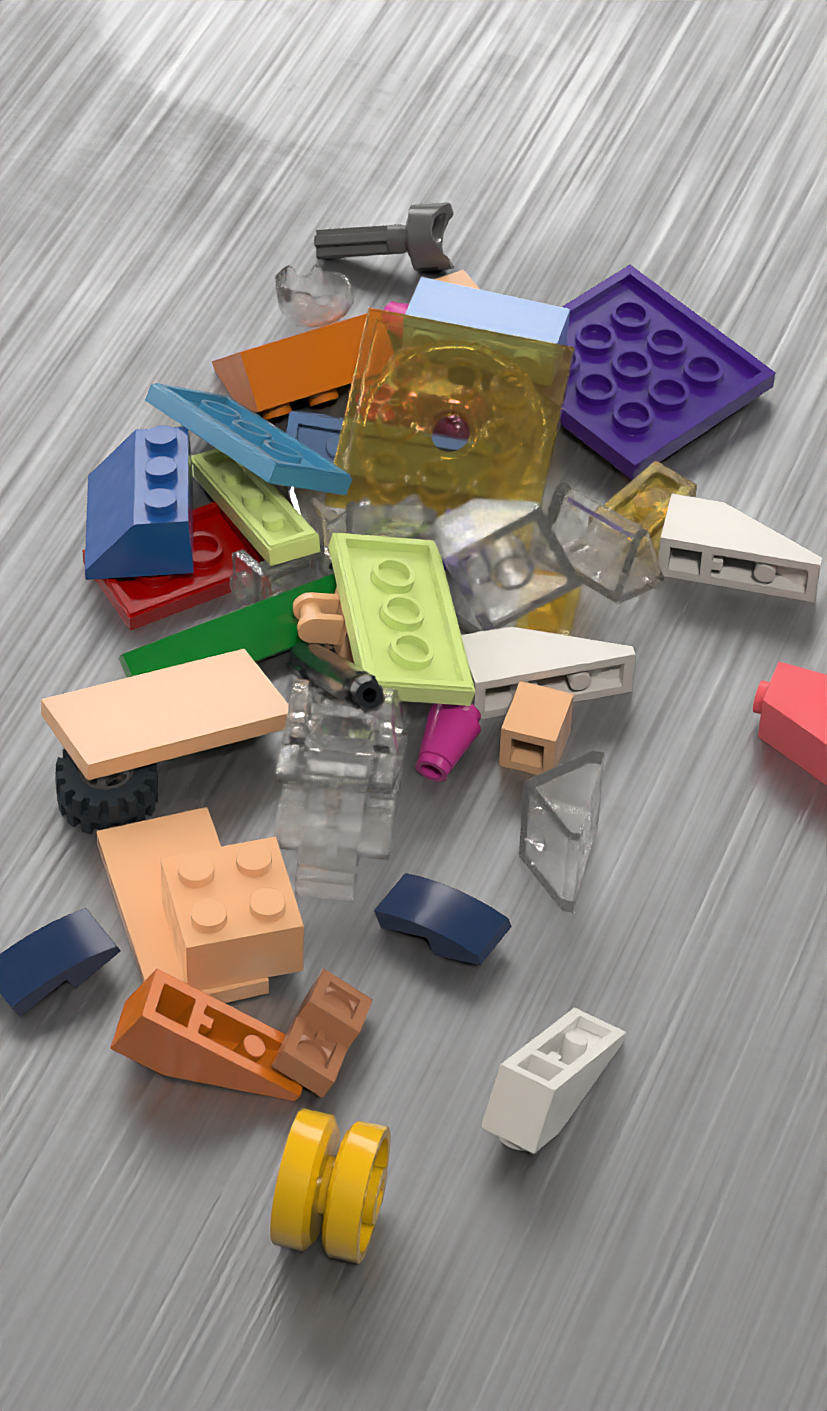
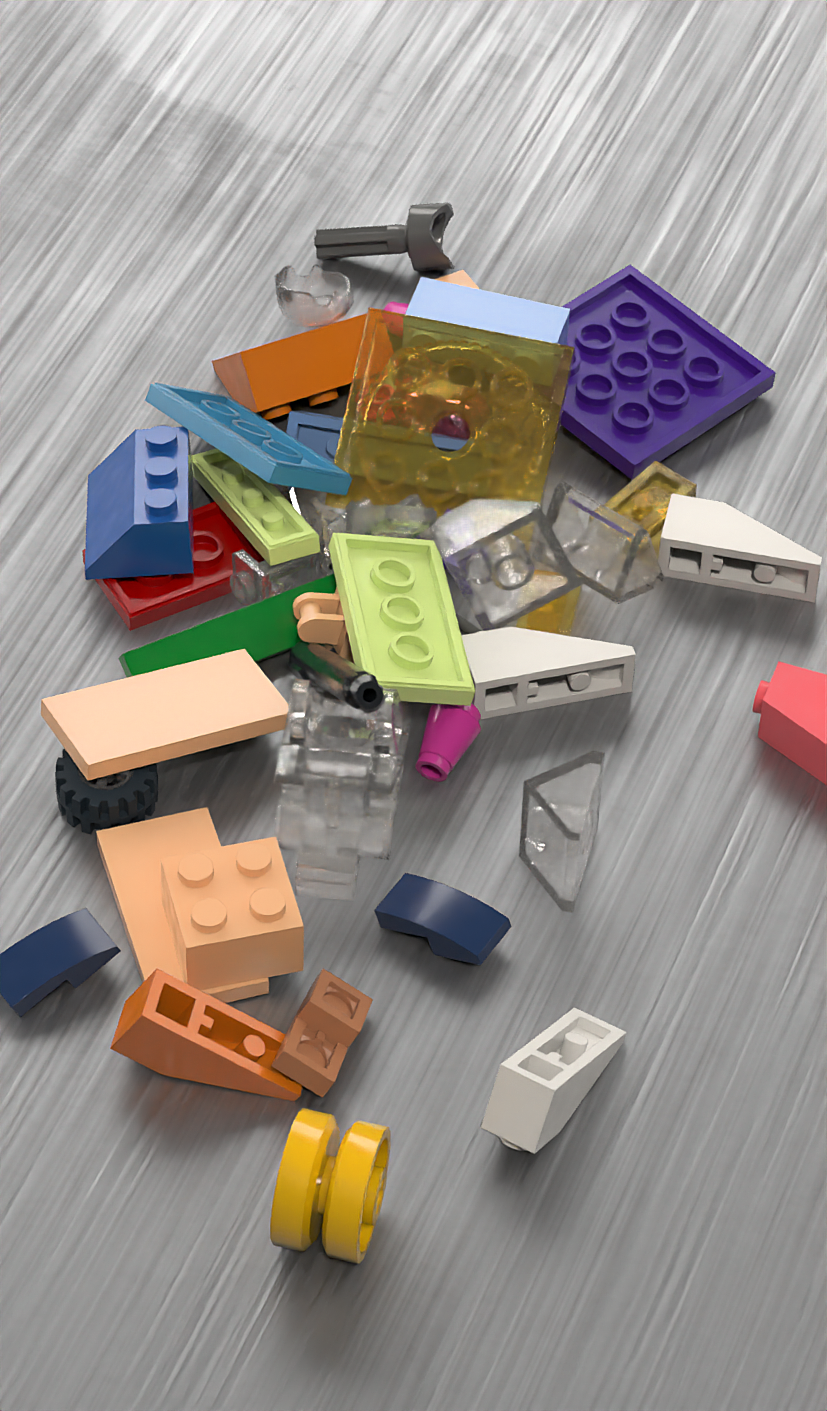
(535, 728): light nougat brick -> none

